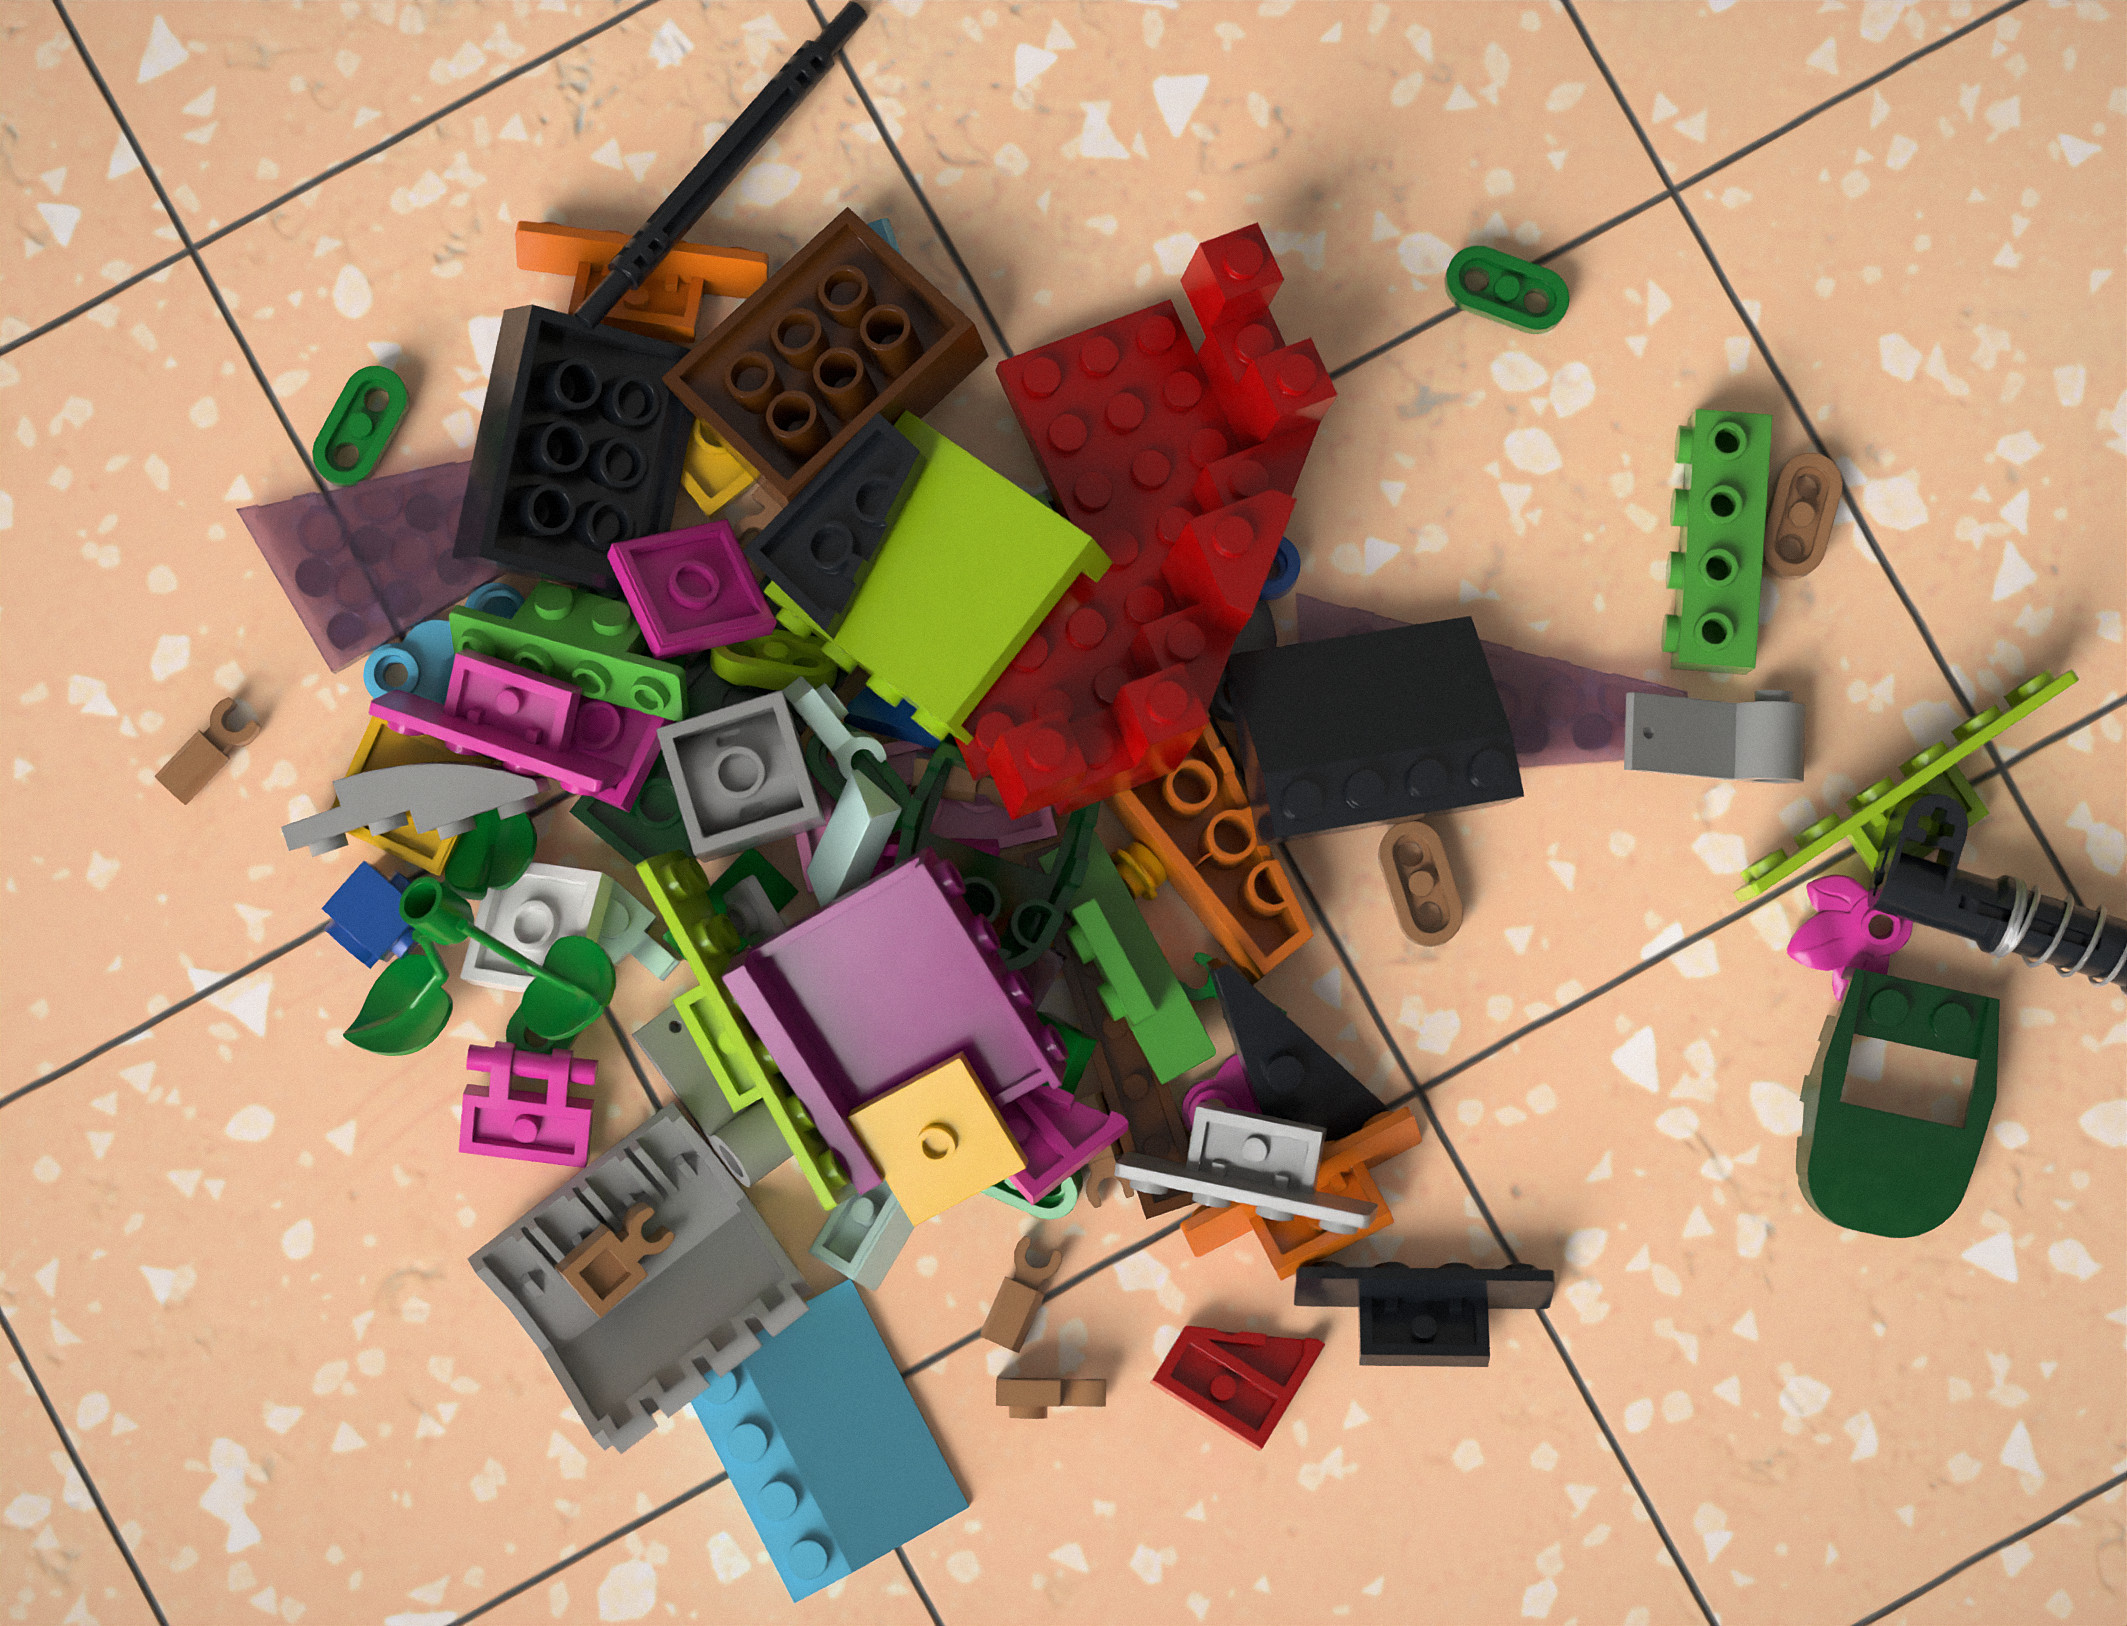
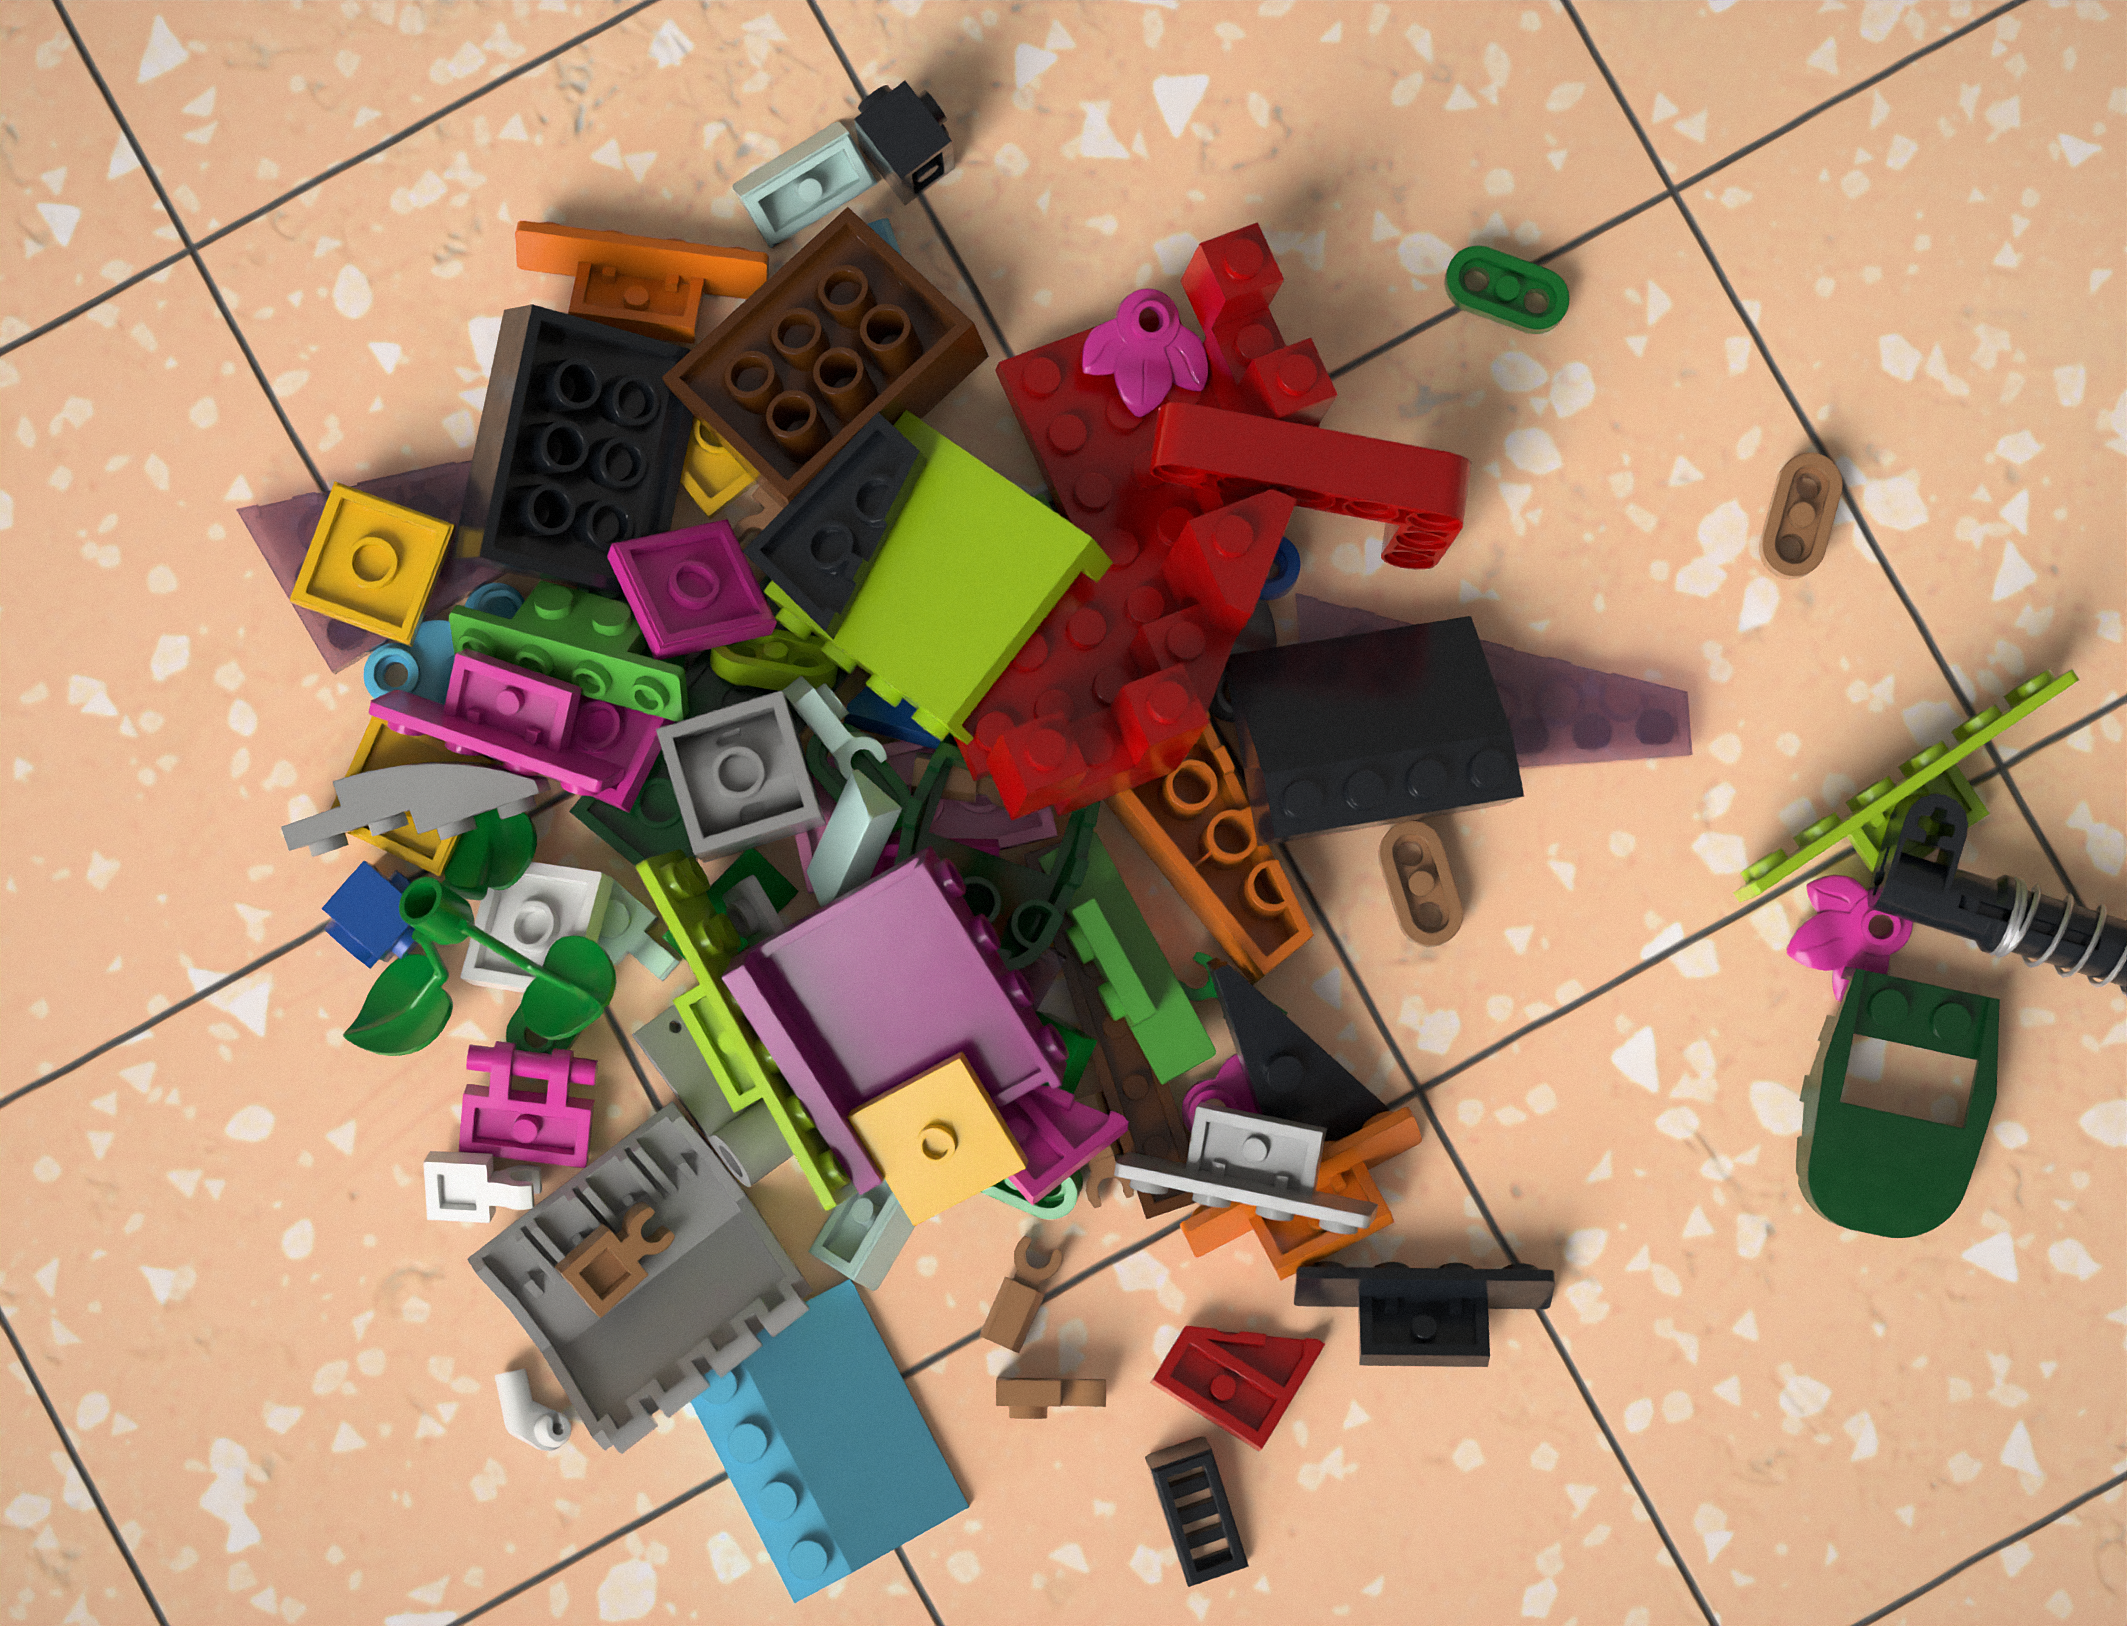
(205, 753): medium nougat bar -> none
(357, 426): green plate -> none
(373, 563): none -> yellow plate
(468, 1188): none -> white plate
(527, 1418): none -> white arm
(721, 165): black axle -> none
(804, 184): none -> light aqua slope
(905, 139): none -> black brick
(1139, 870): yellow plate -> none
(1145, 360): none -> dark pink plate
(1175, 1461): none -> black slope
(1405, 486): none -> red beam
(1717, 738): light grey door -> none
(1719, 541): bright green brick -> none

